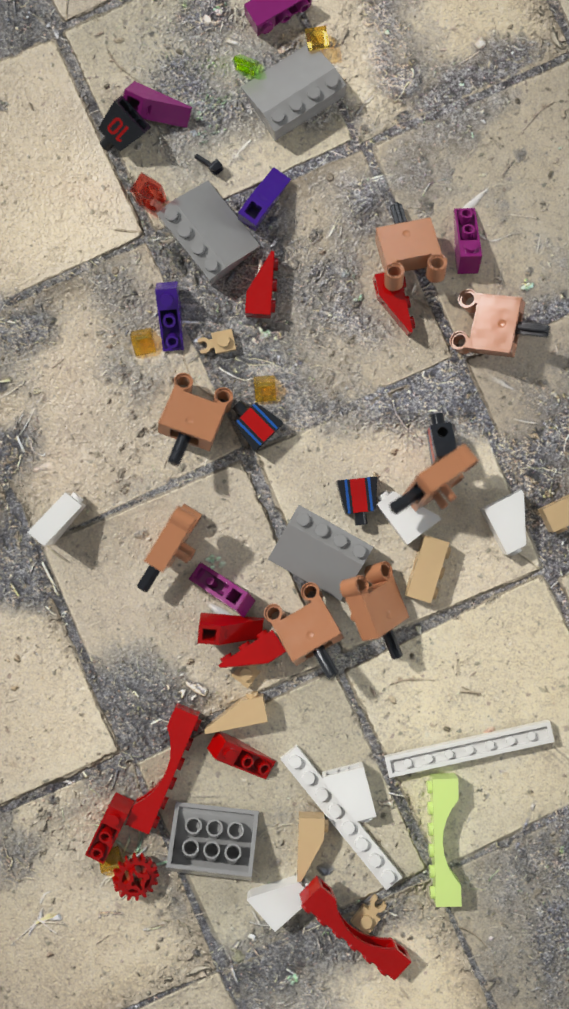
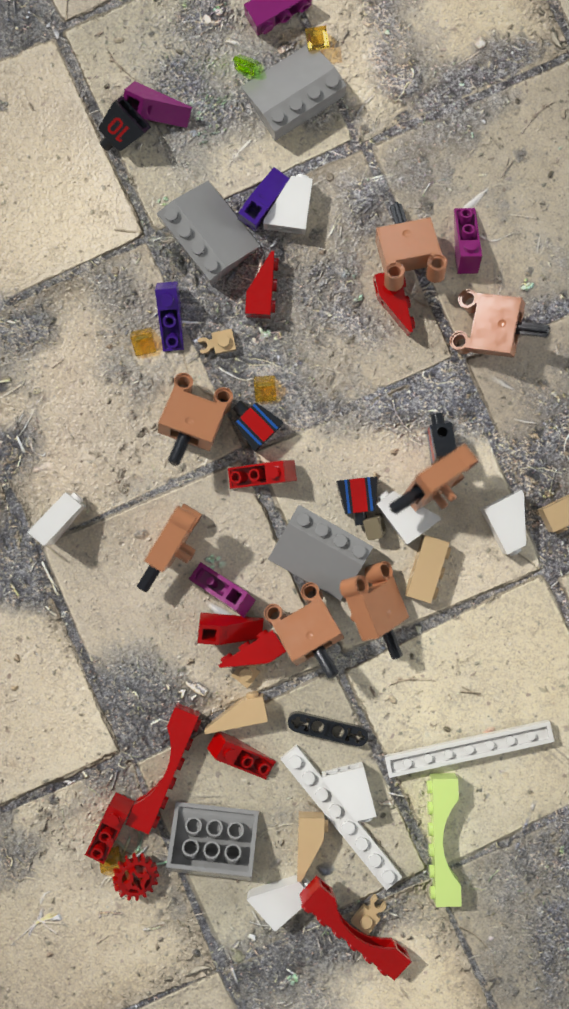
(147, 189): clear red hinge -> none
(214, 167): black hand -> none
(262, 474): none -> red slope
(291, 207): none -> white slope
(326, 732): none -> black beam
(375, 527): none -> dark tan slope

